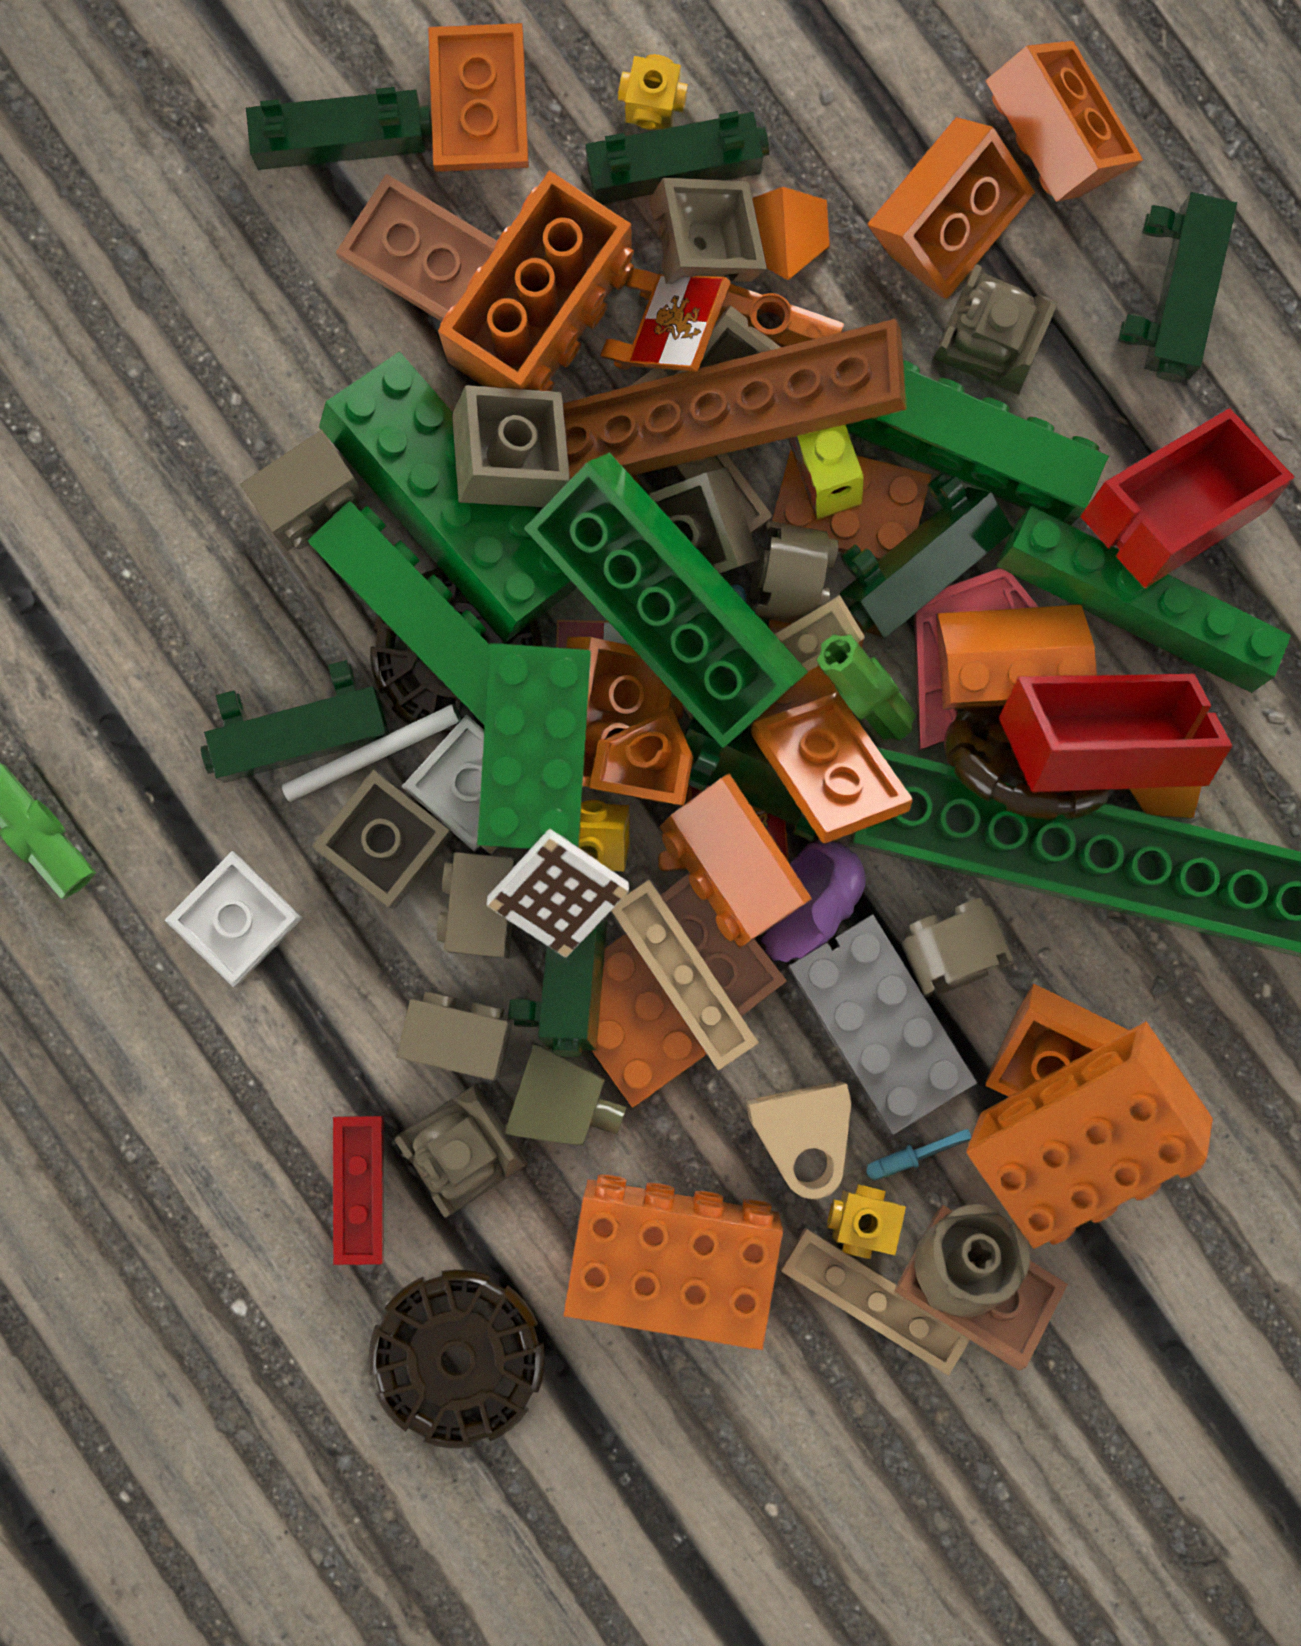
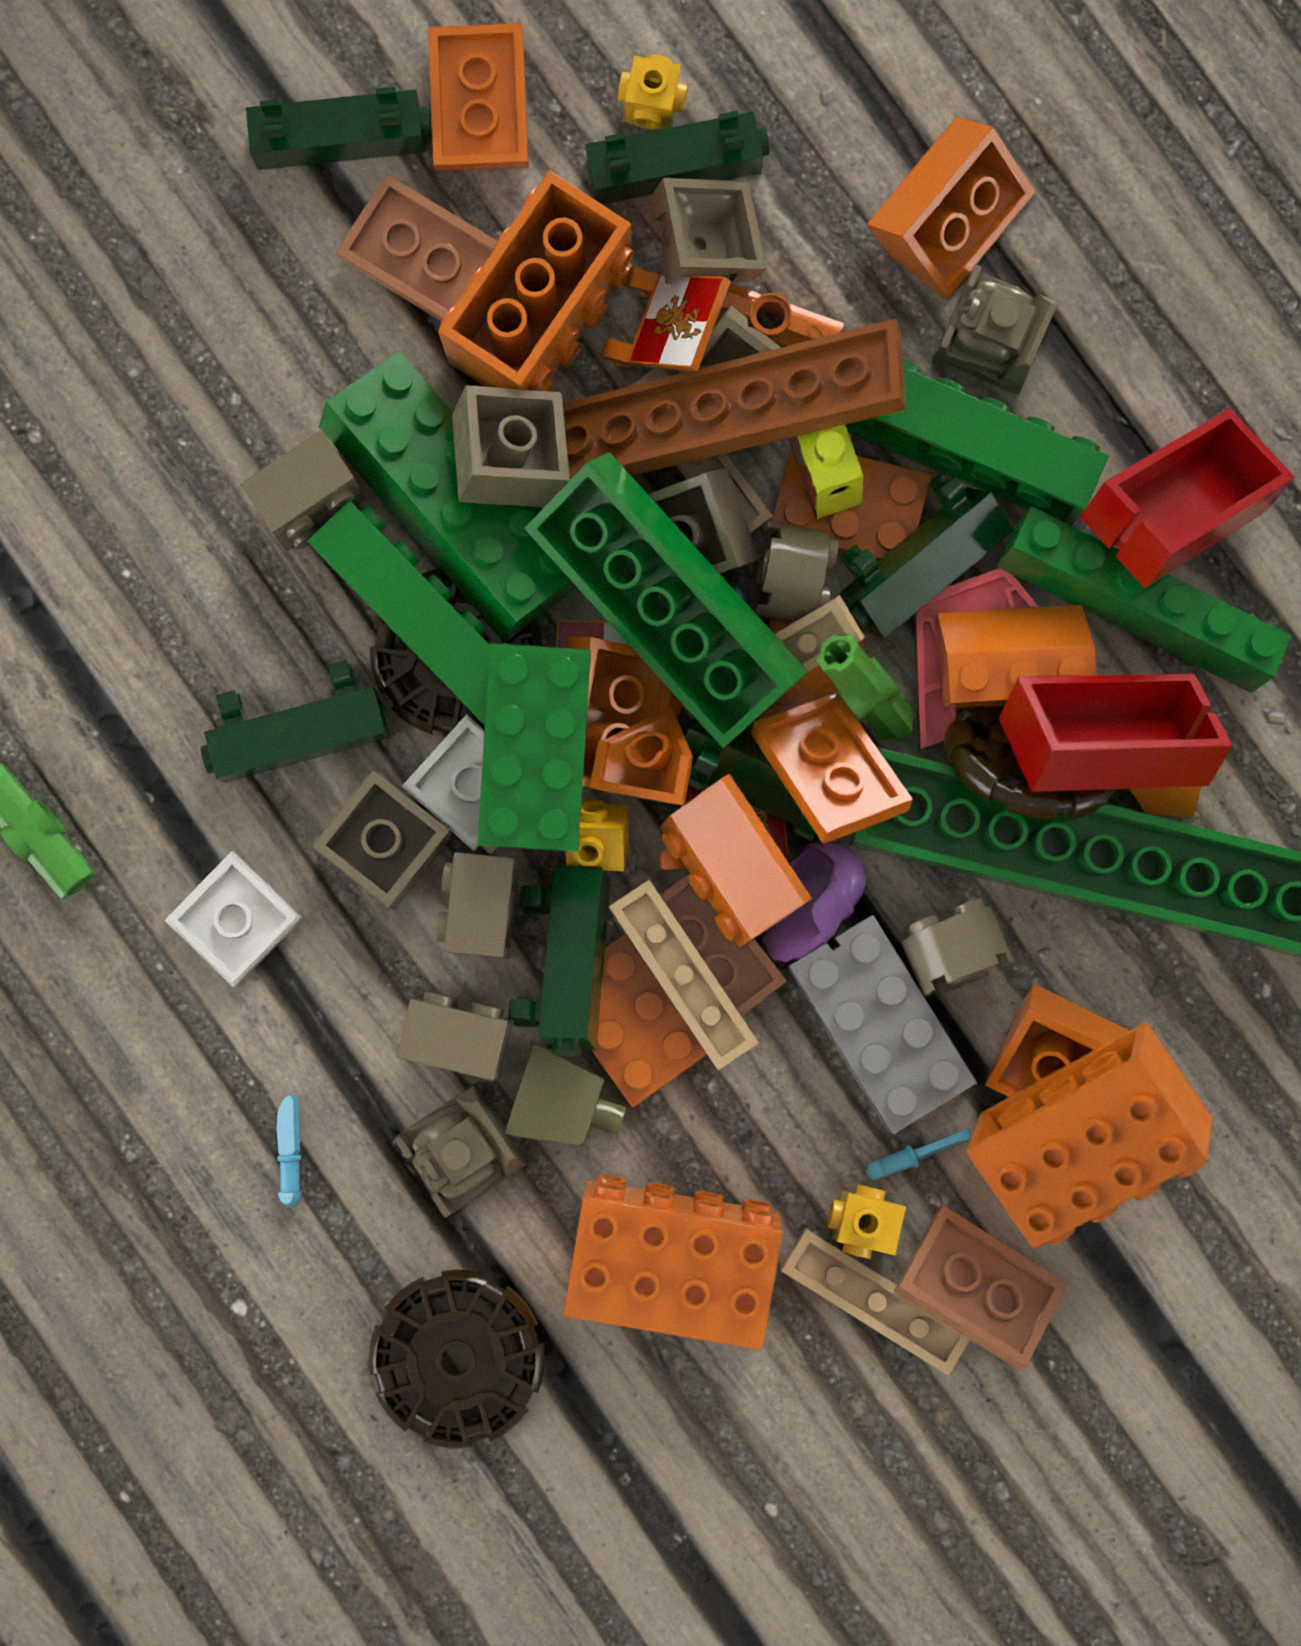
(288, 1148): none -> medium azure piece
(358, 1190): red plate -> none
(371, 753): white bar -> none
(557, 893): tile -> none
(791, 229): orange slope -> none
(803, 1121): tan hose -> none
(967, 1236): dark tan brick -> none
(1062, 119): orange slope -> none
(1189, 285): dark green brick -> none

